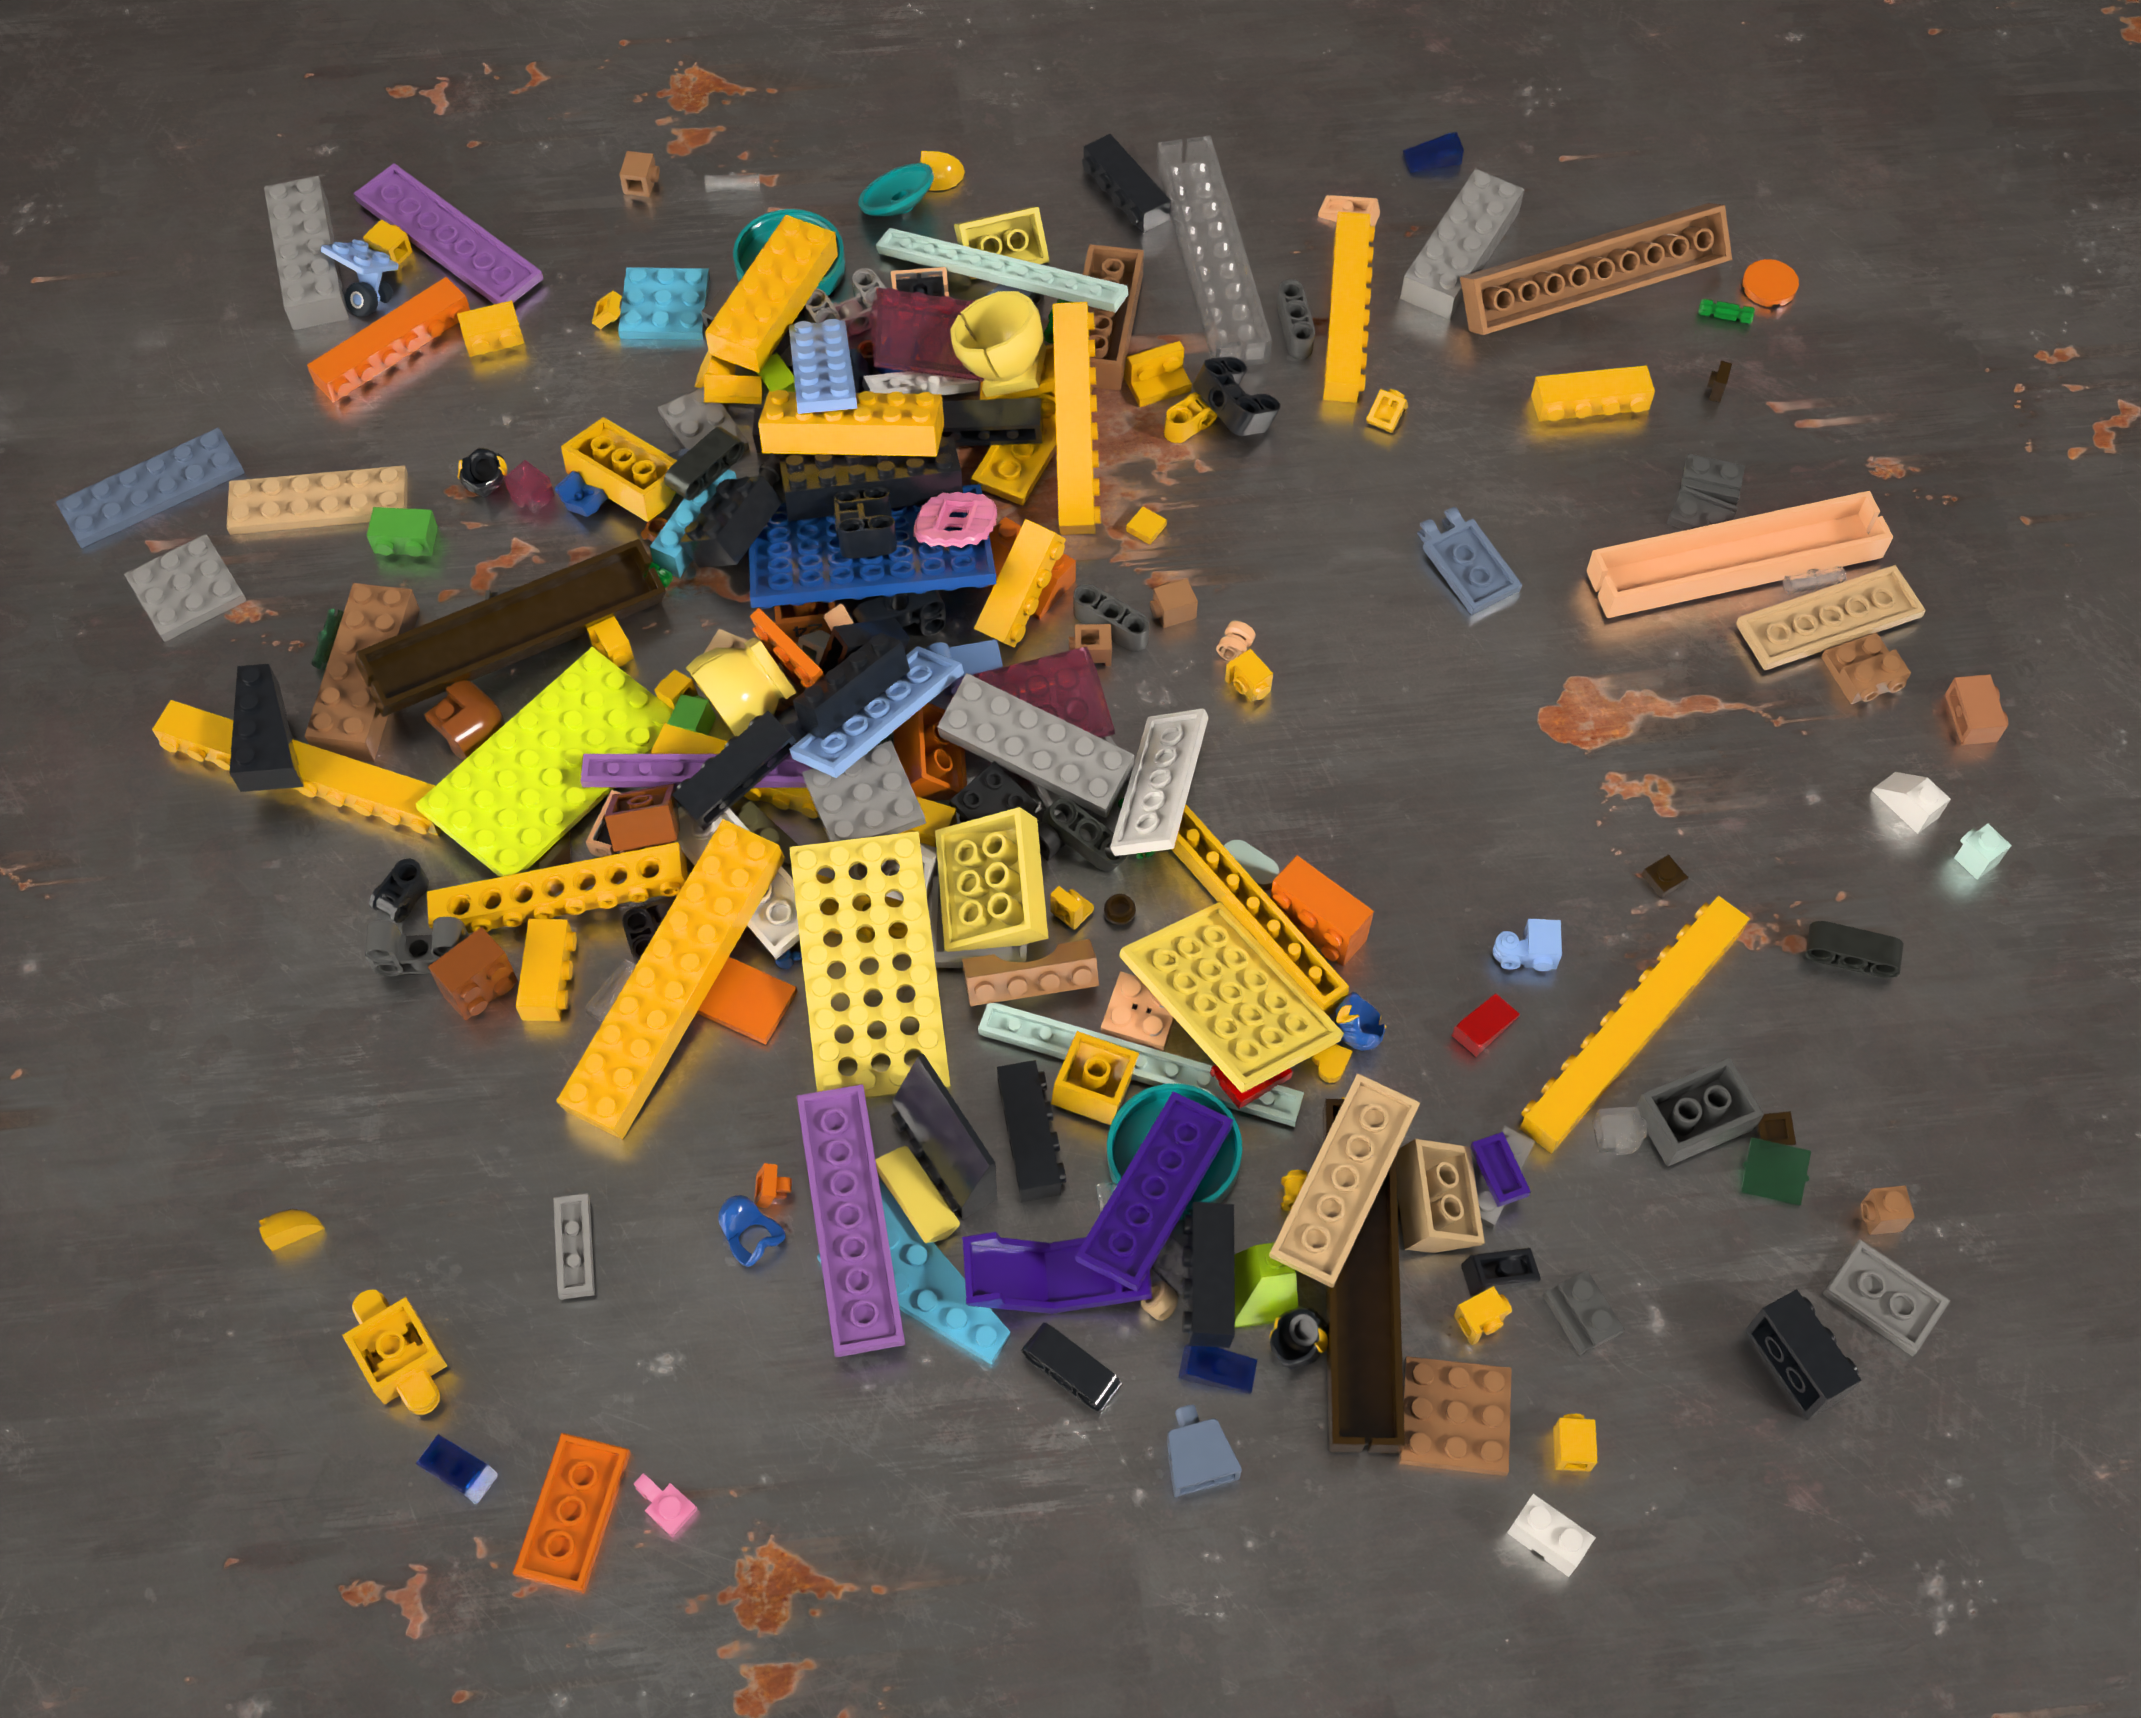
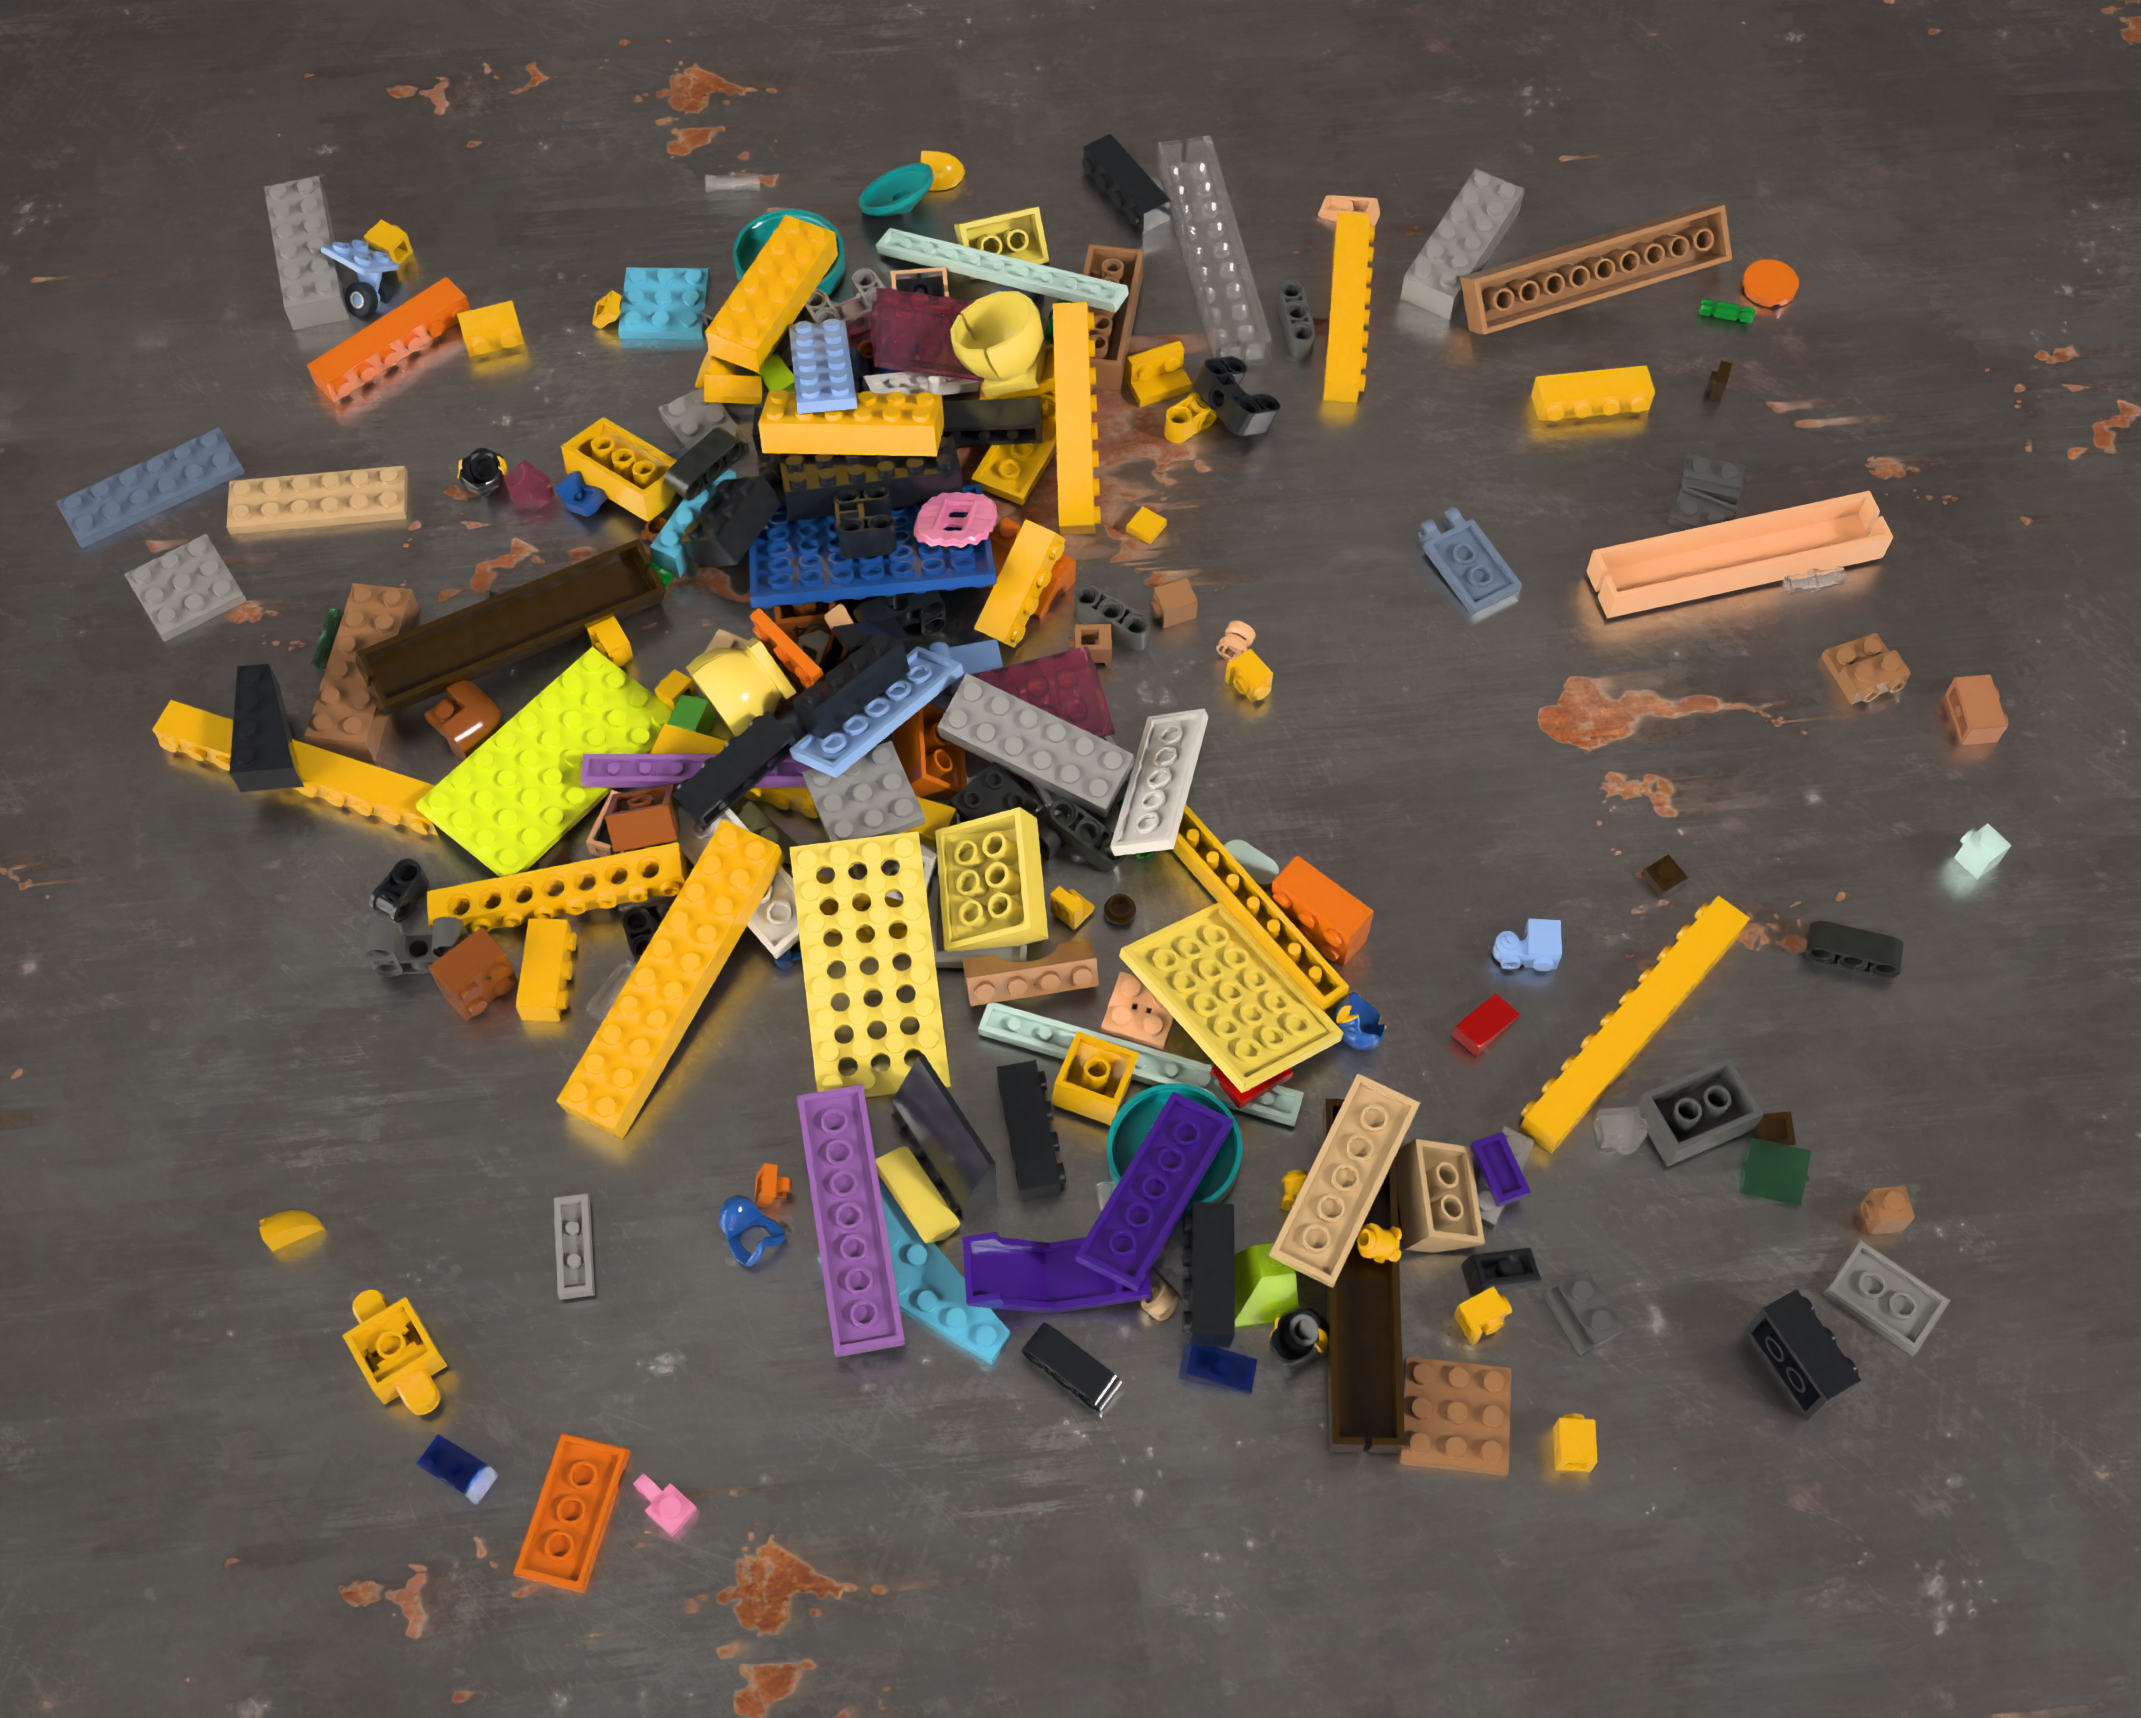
(402, 531): bright green brick -> none
(448, 236): medium lavender plate -> none
(639, 173): medium nougat brick -> none
(747, 1000): orange tile -> none
(1199, 1454): sand blue torso -> none
(1332, 1062): yellow tile -> none
(1379, 1243): none -> yellow brick
(1387, 410): yellow bracket -> none
(1436, 153): clear blue slope -> none
(1551, 1535): white brick -> none
(1830, 617): tan plate -> none
(1912, 799): white slope -> none

